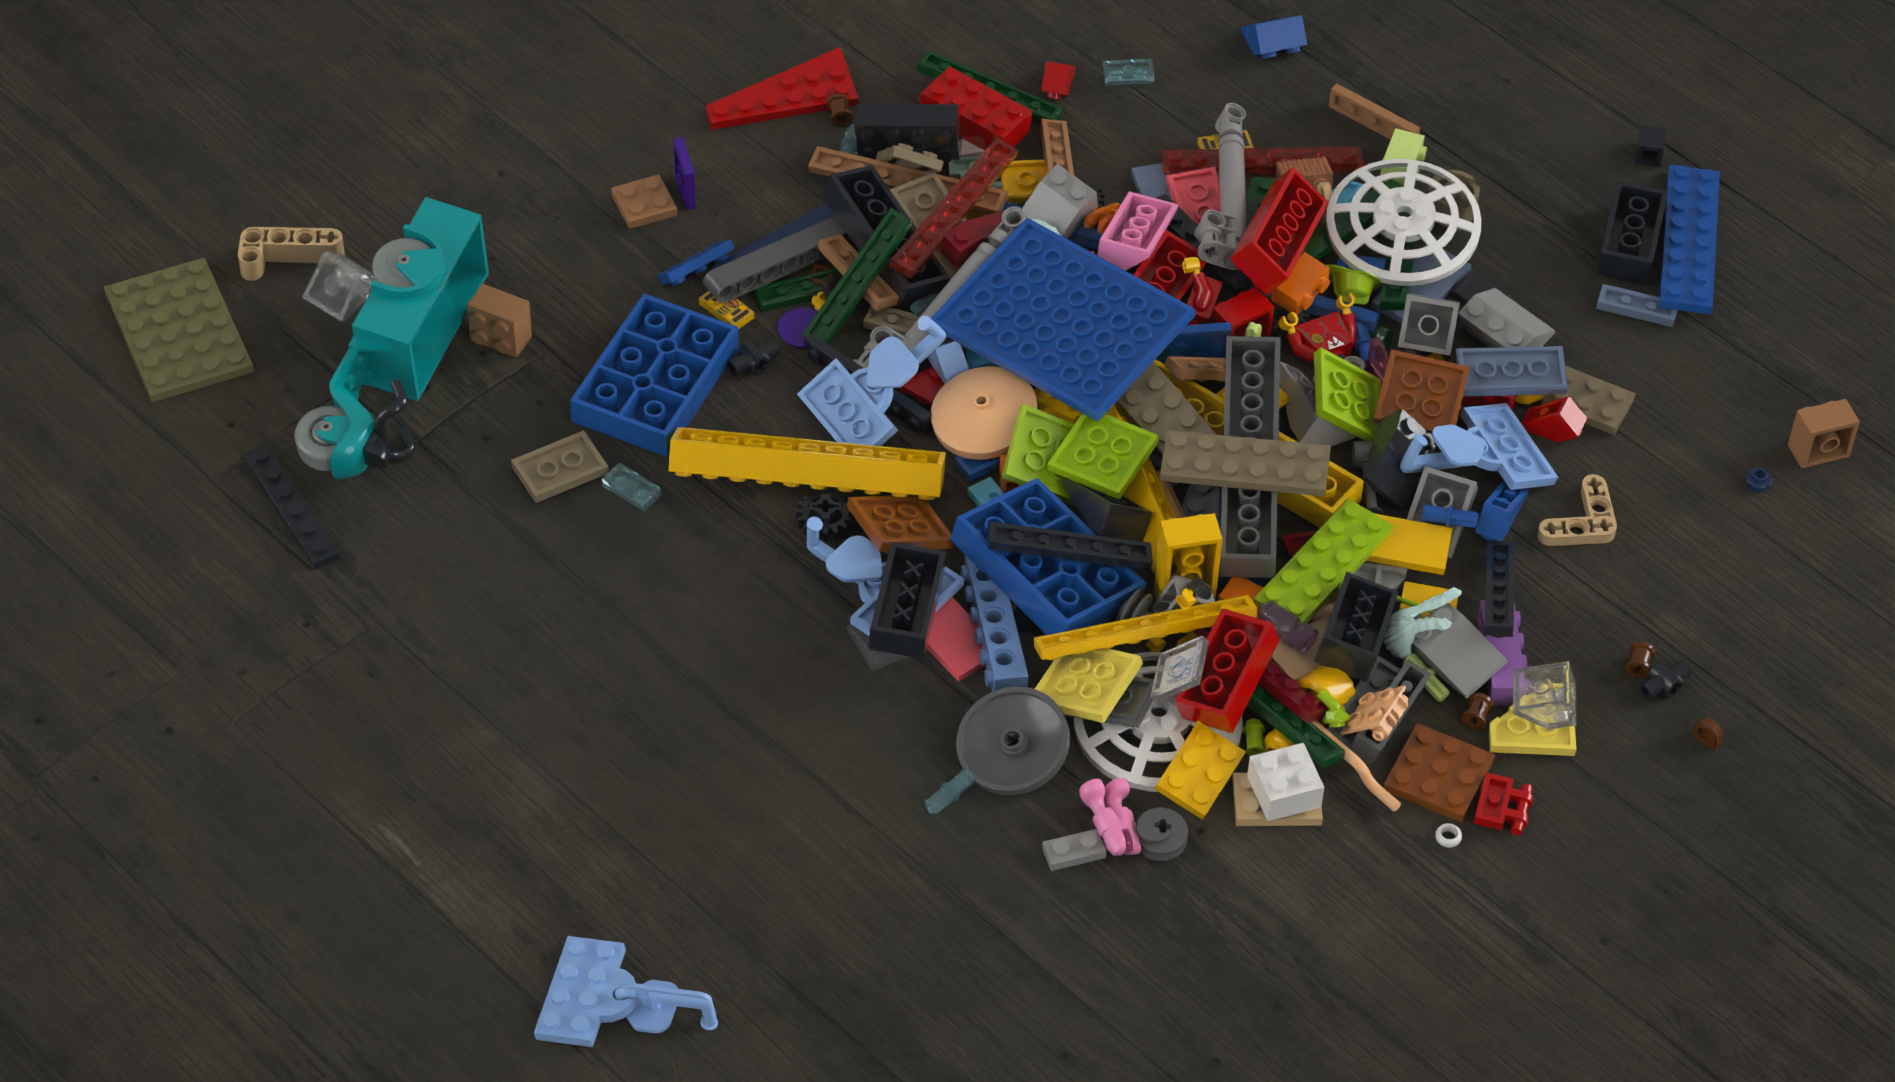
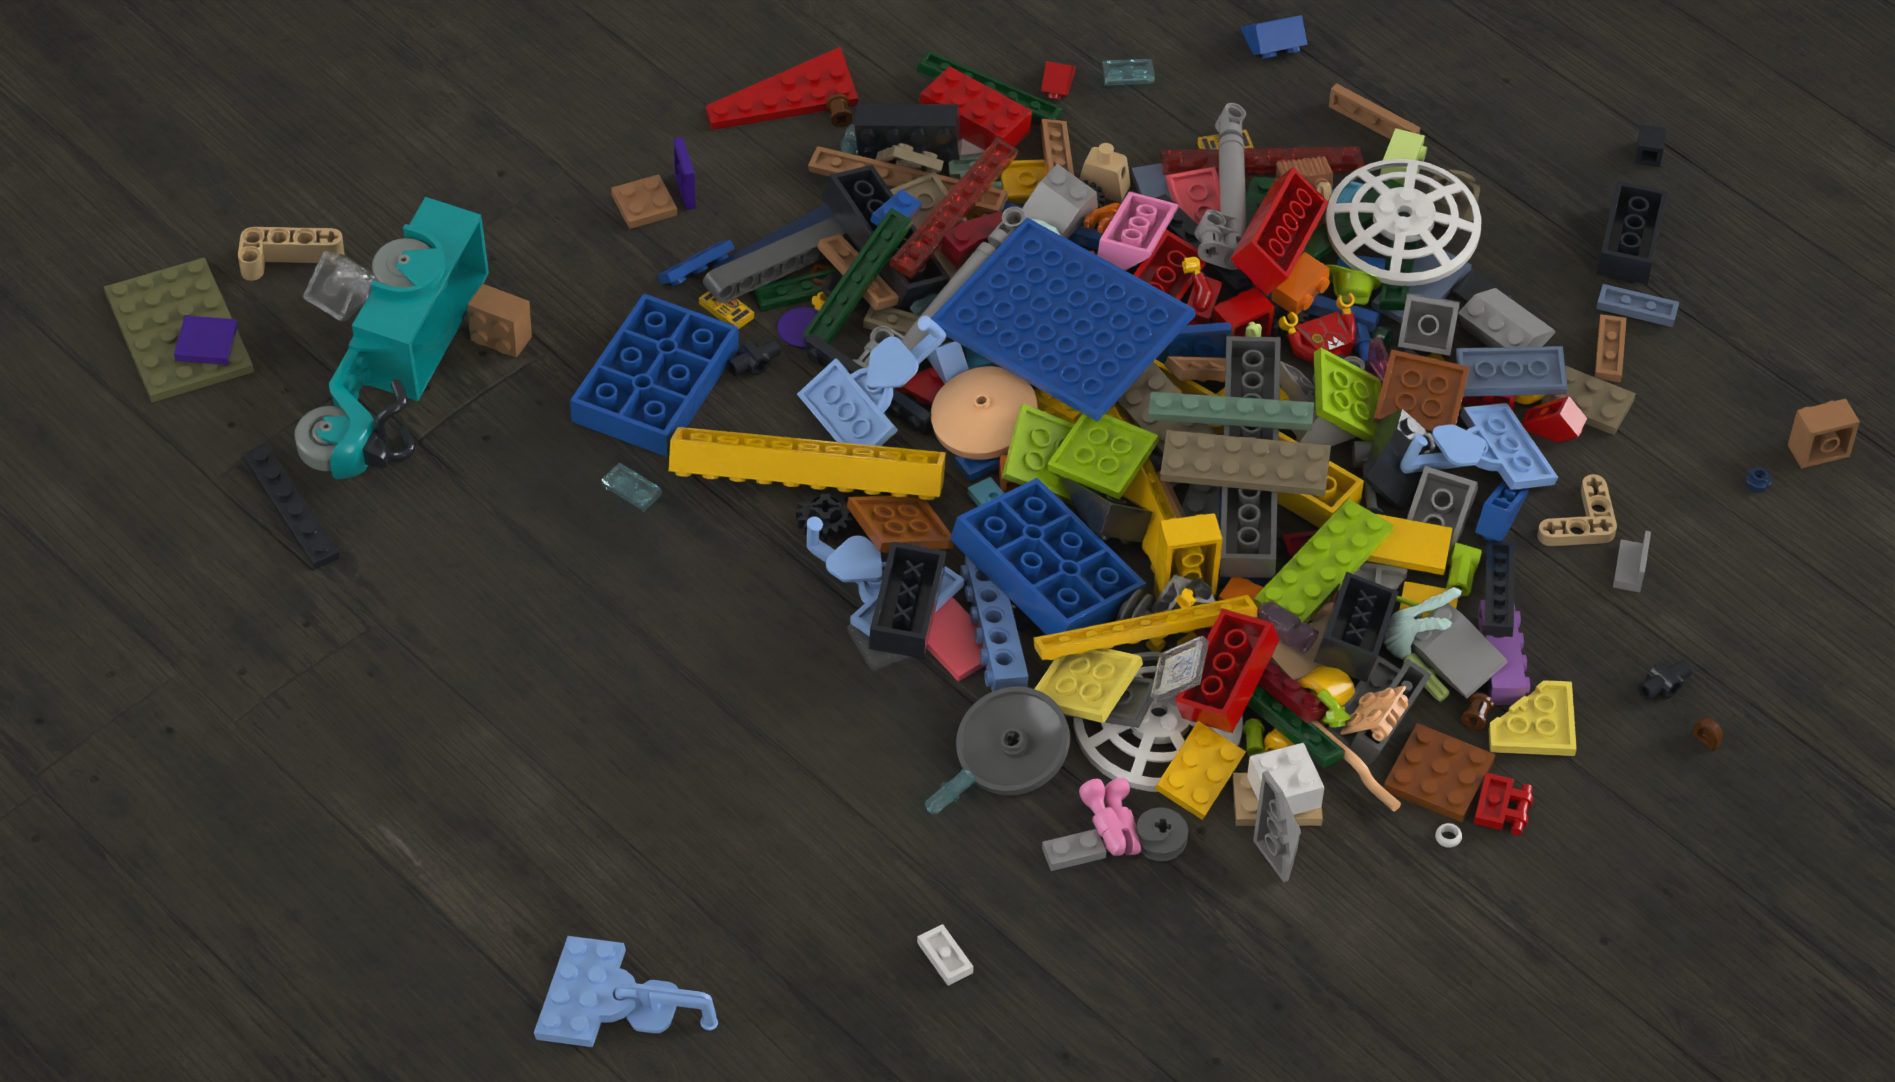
(206, 340): none -> dark purple tile
(559, 466): dark tan plate -> none
(901, 202): none -> blue plate
(945, 954): none -> white plate
(1069, 545): black plate -> none
(1108, 171): none -> tan torso
(1231, 411): none -> sand green plate
(1276, 828): none -> light grey wedge
(1450, 516): blue axle -> none
(1463, 564): none -> lime piece
(1545, 695): clear slope -> none
(1610, 348): none -> medium nougat plate
(1631, 564): none -> light grey panel
(1641, 655): reddish brown bush -> none
(1689, 239): blue plate -> none

